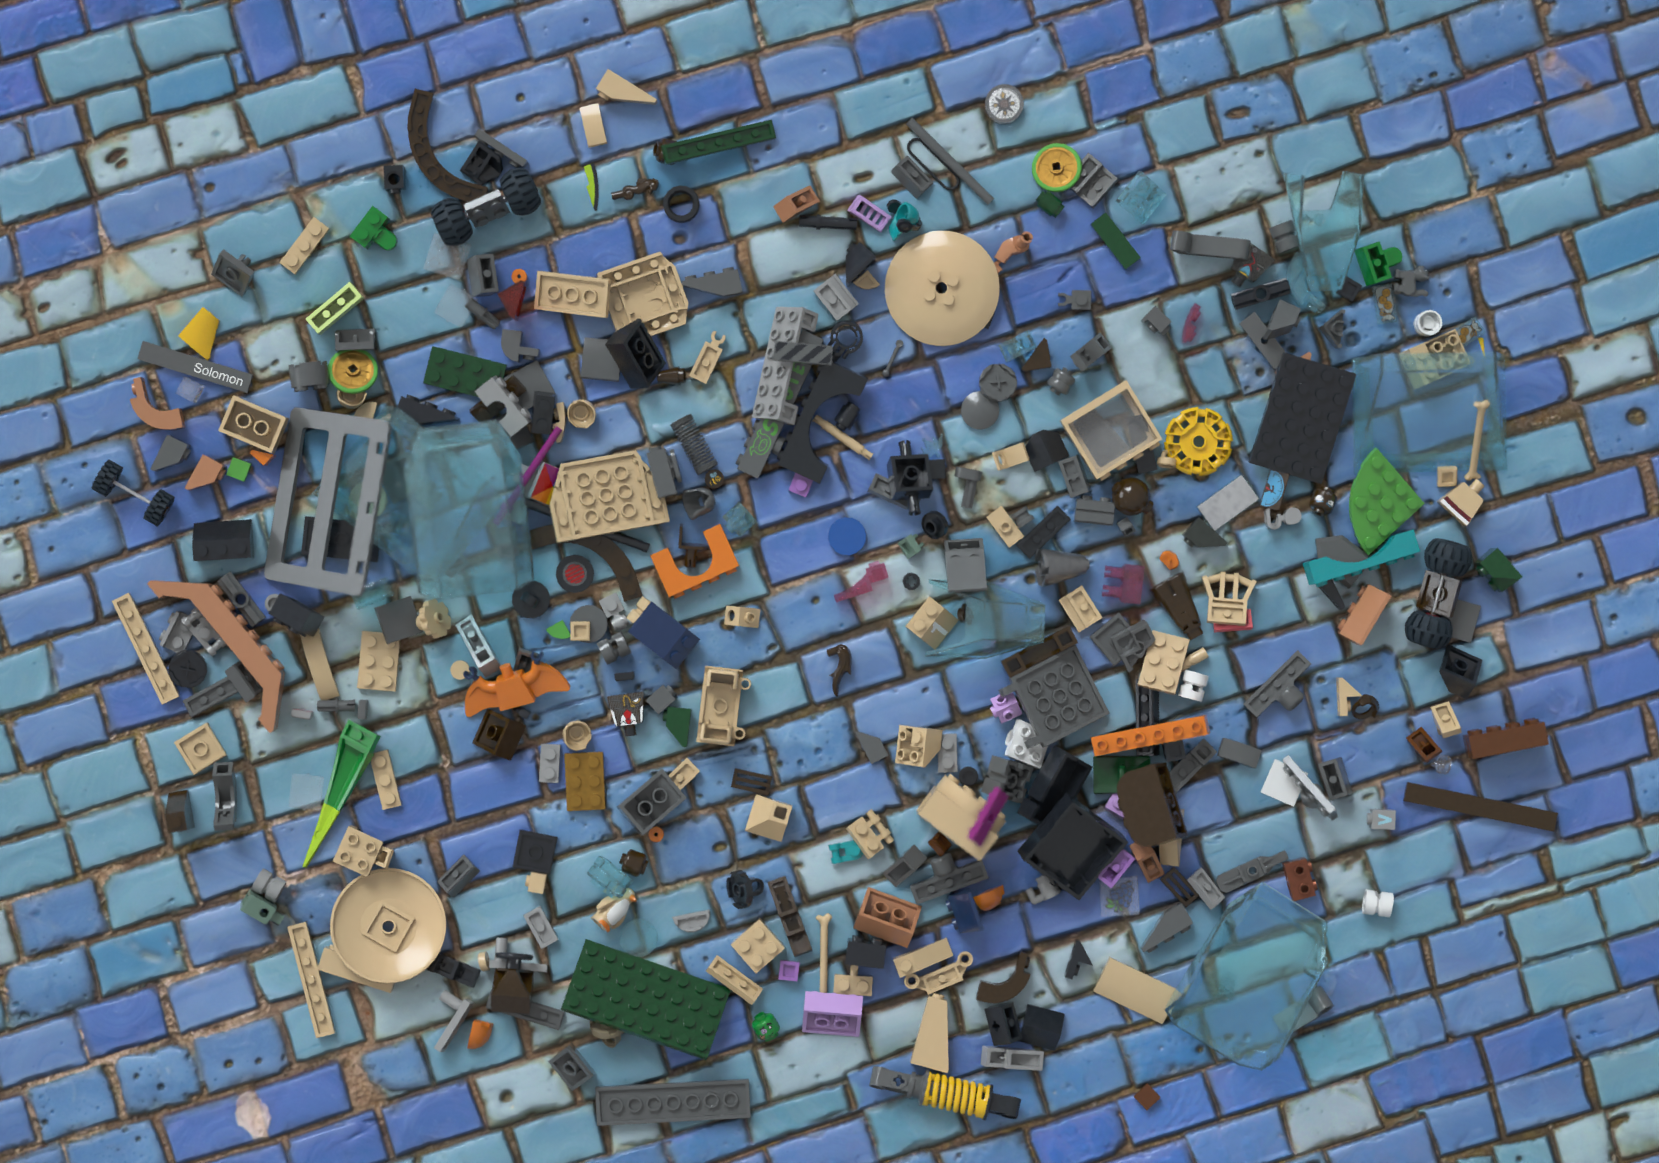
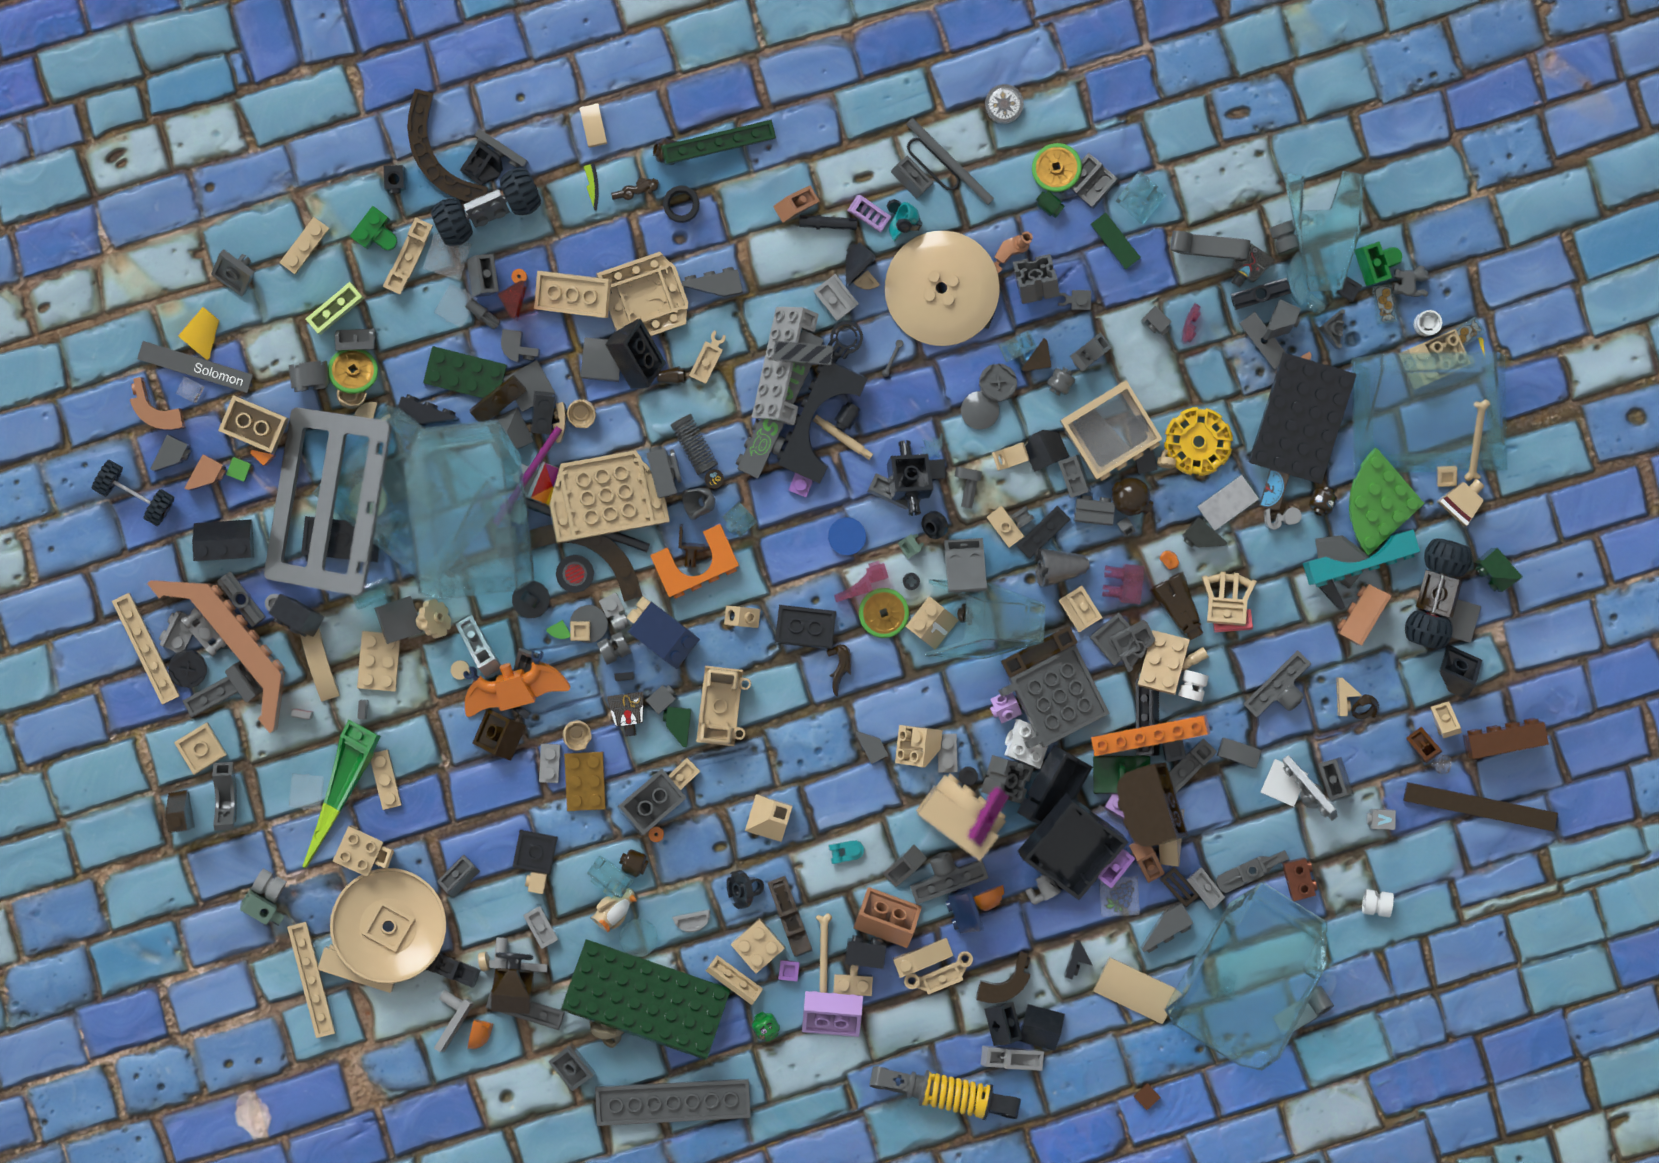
(335, 705): dark grey axle -> none
(408, 256): none -> tan slope
(516, 416): light grey arch -> none
(619, 89): tan slope -> none
(767, 785): dark brown tile -> none
(805, 627): none -> black tile
(866, 838): tan plate -> none
(883, 626): none -> pearl gold wheel
(932, 1037): tan slope -> none
(939, 843): reddish brown tile -> none
(1036, 279): none -> dark grey brick

